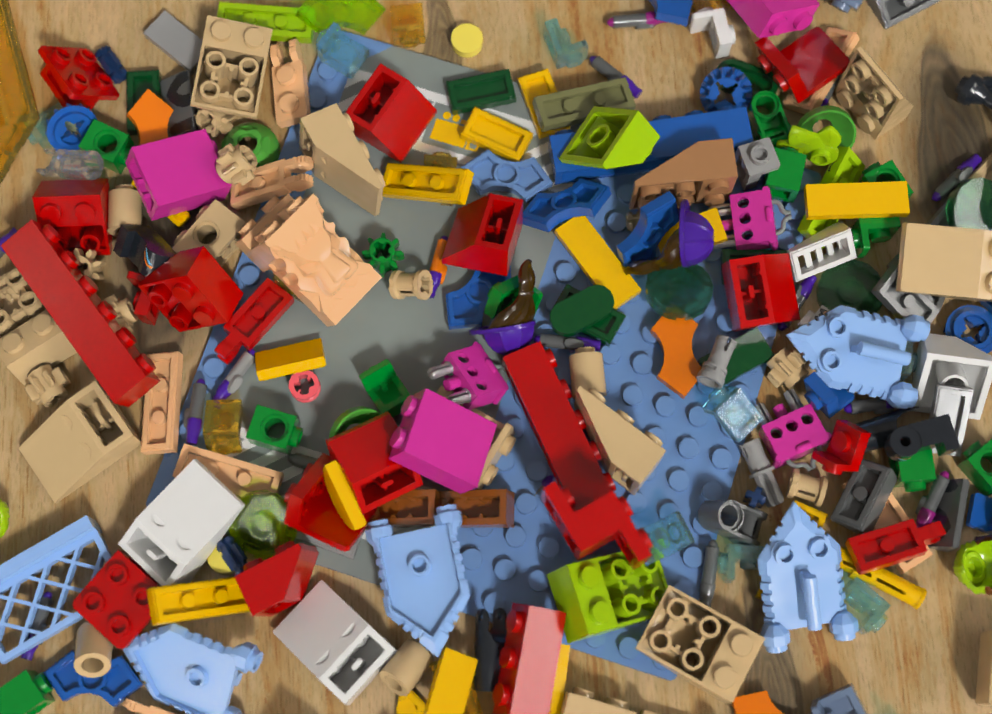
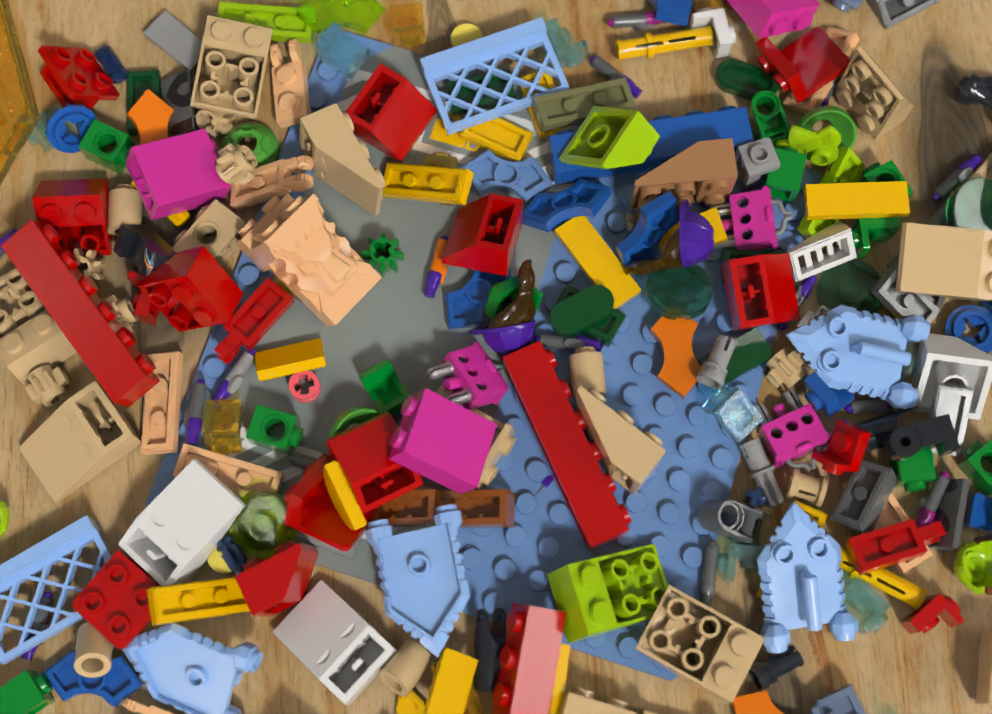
(73, 164): clear piece -> none
(411, 284): tan bush -> none
(478, 55): none -> light blue fence
(597, 524): red bracket -> none
(668, 537): clear light blue bracket -> none
(700, 37): none -> yellow pin
(727, 77): blue gear -> none
(767, 671): none -> black pin
(926, 615): none -> red bracket

